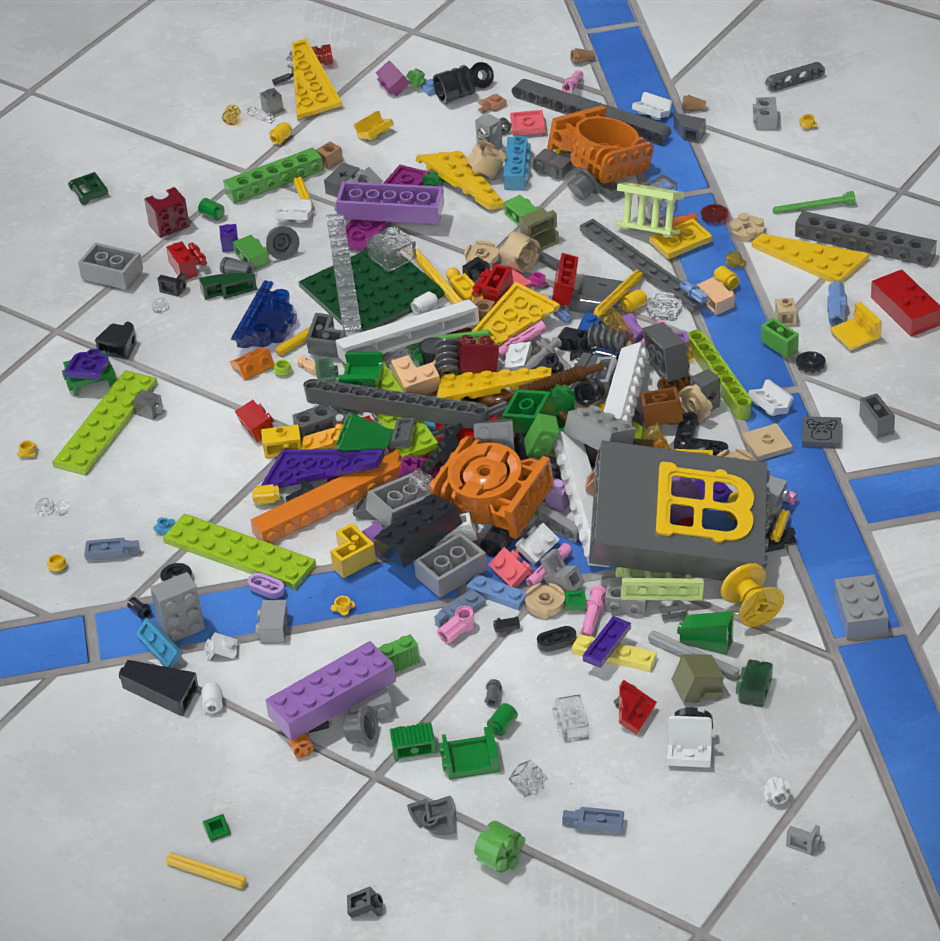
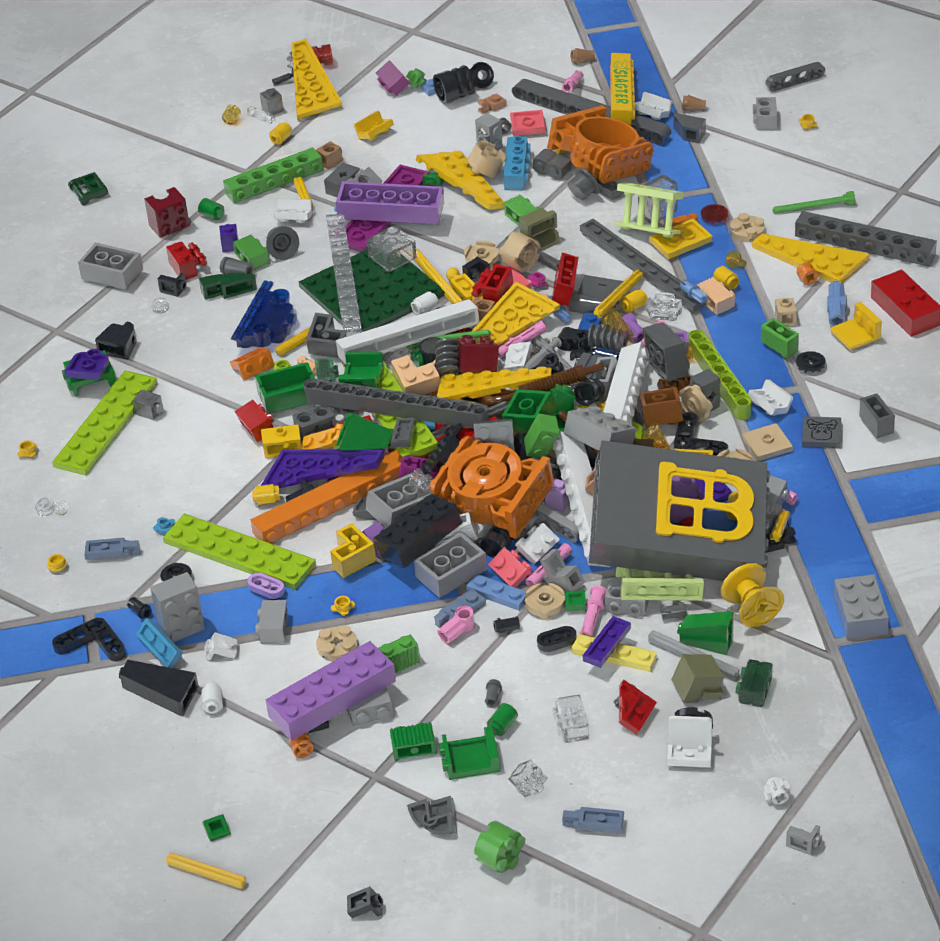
(96, 634): none -> black beam
(283, 387): none -> green piece
(327, 638): none -> tan plate
(362, 727): dark grey piece -> none
(622, 87): none -> yellow brick
(807, 273): none -> orange wheel

